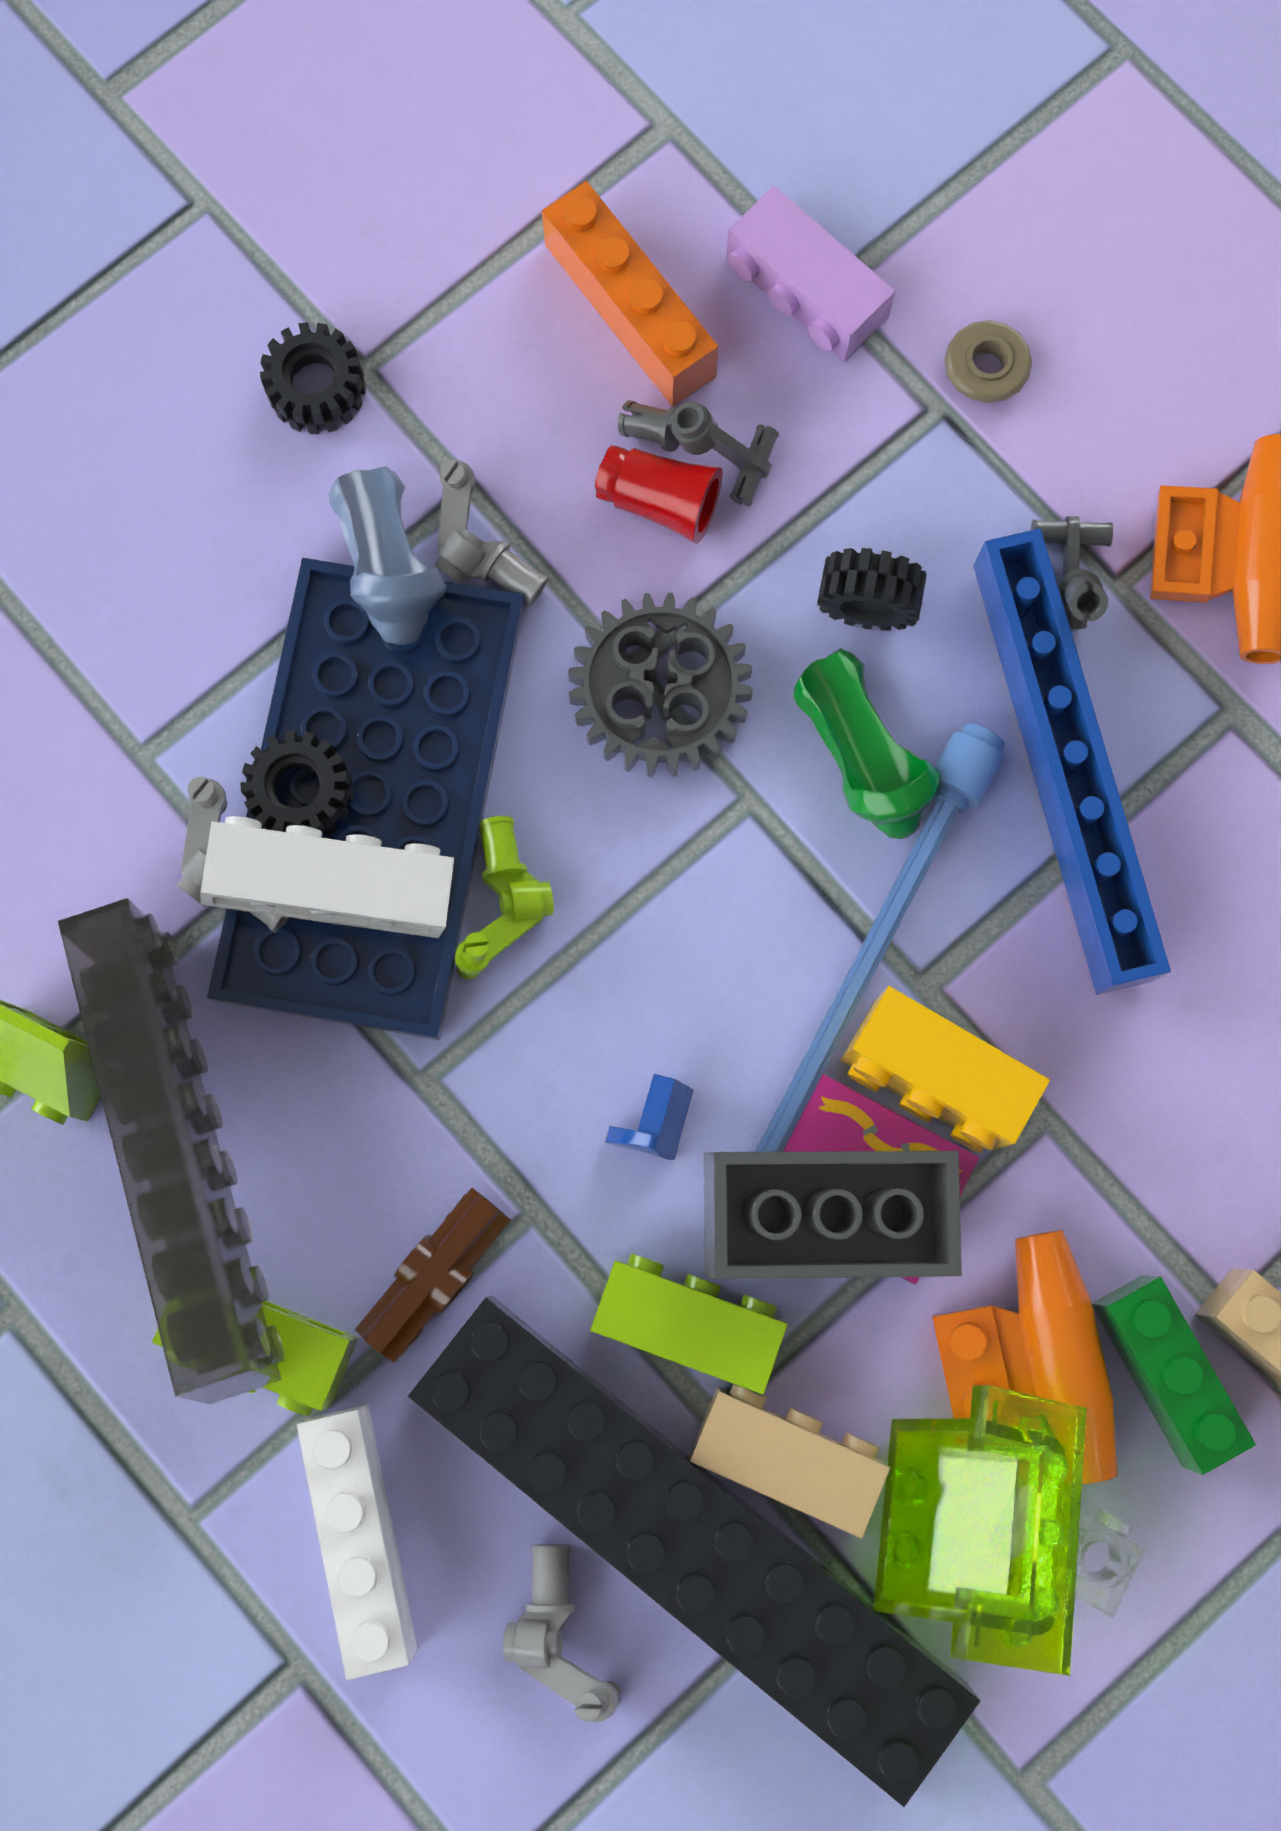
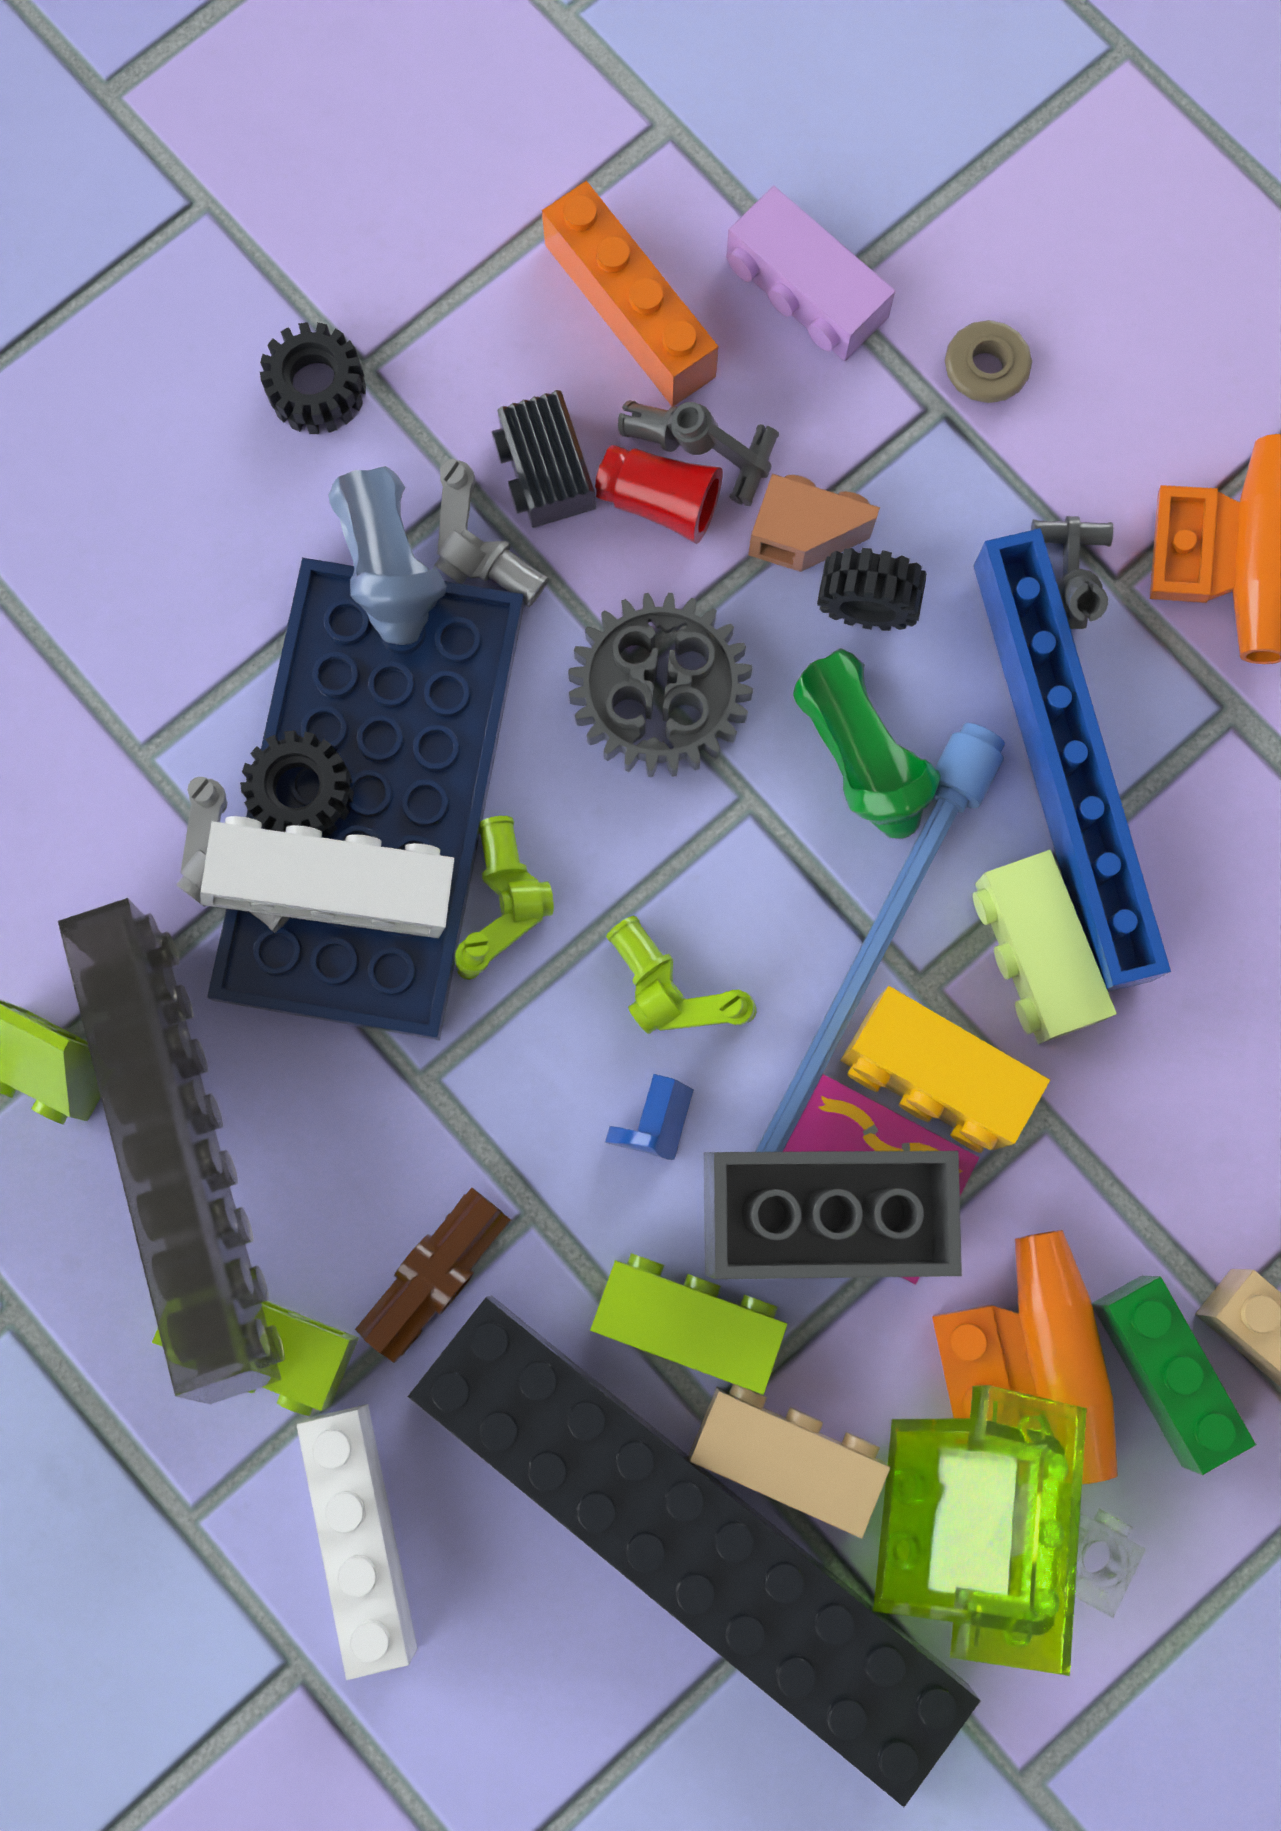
(538, 1639): light grey pin -> none
(545, 459): none -> black brick
(658, 999): none -> lime pin
(806, 524): none -> nougat slope
(1042, 947): none -> yellowish green brick

